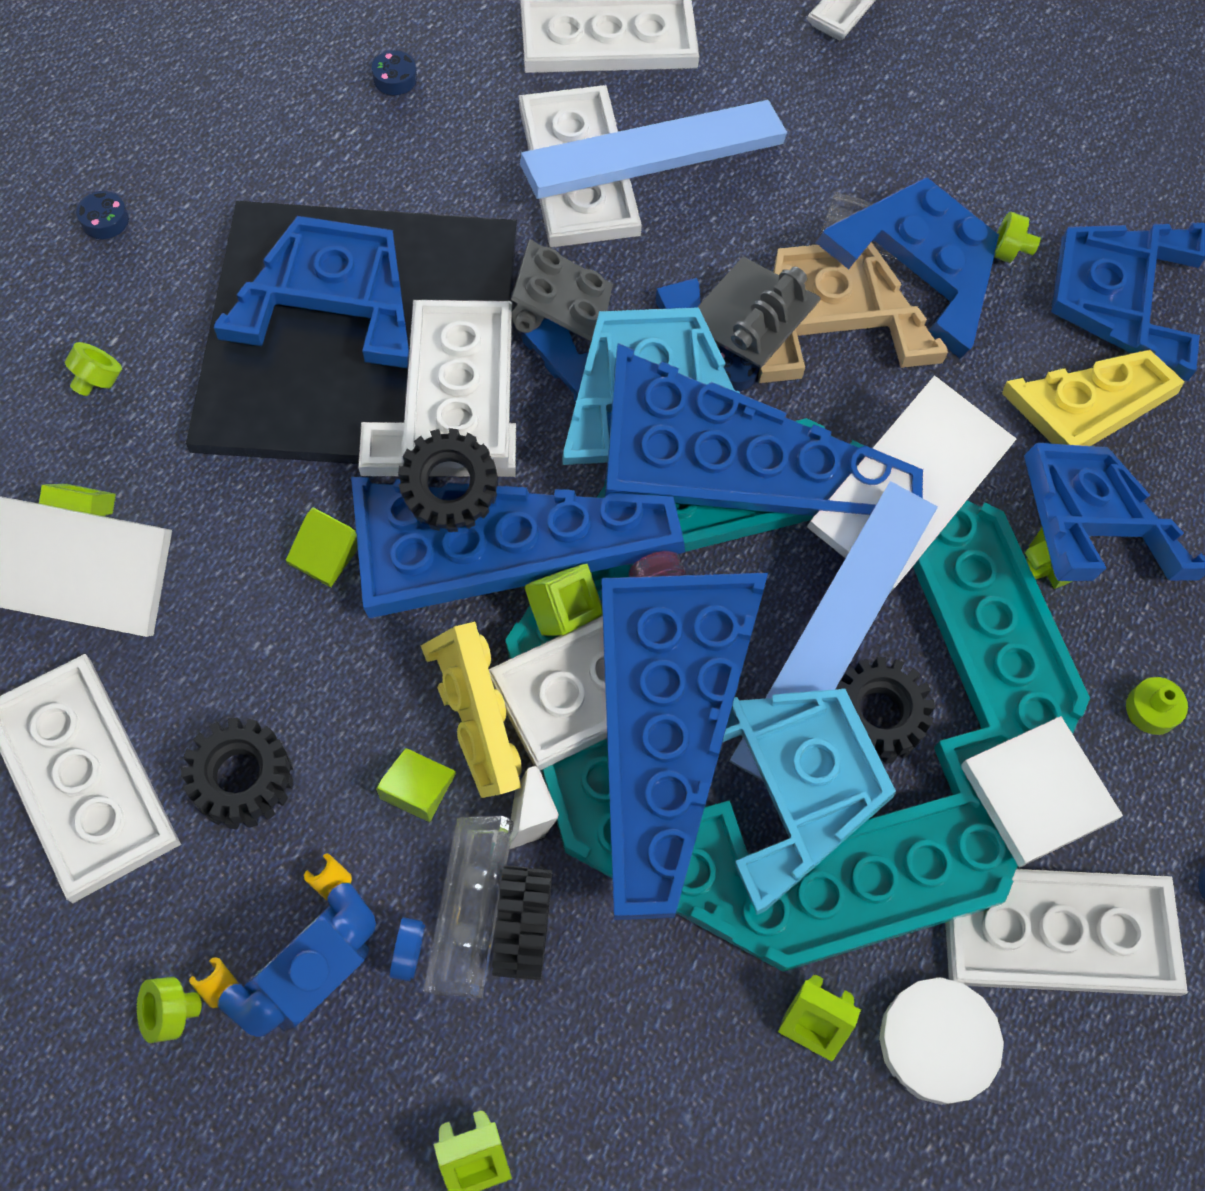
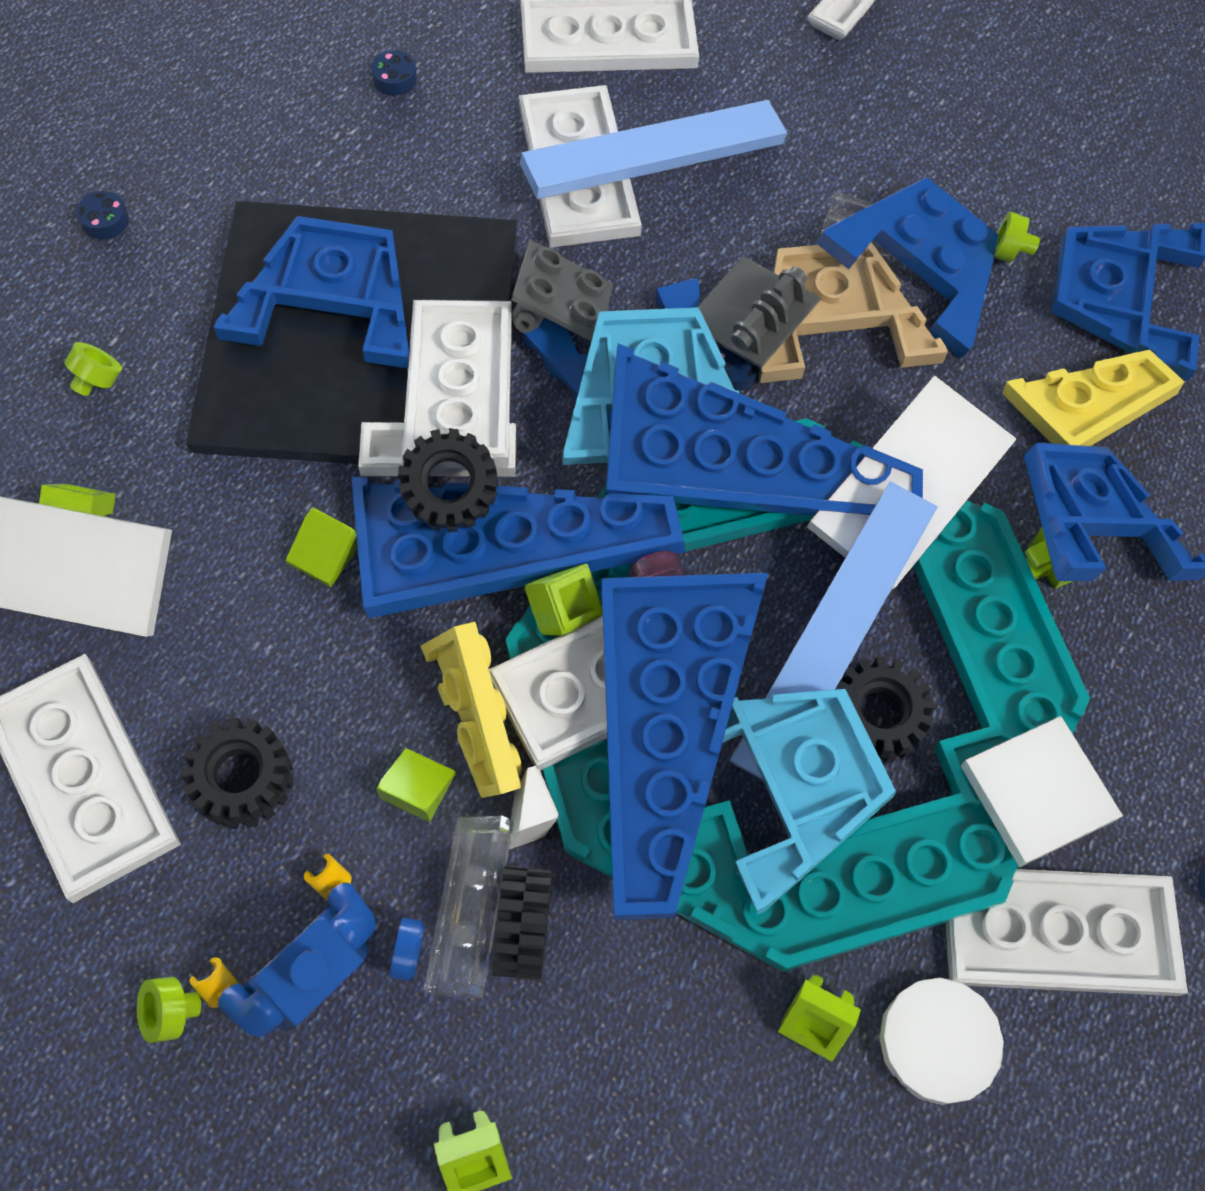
(1156, 705): lime tile -> none

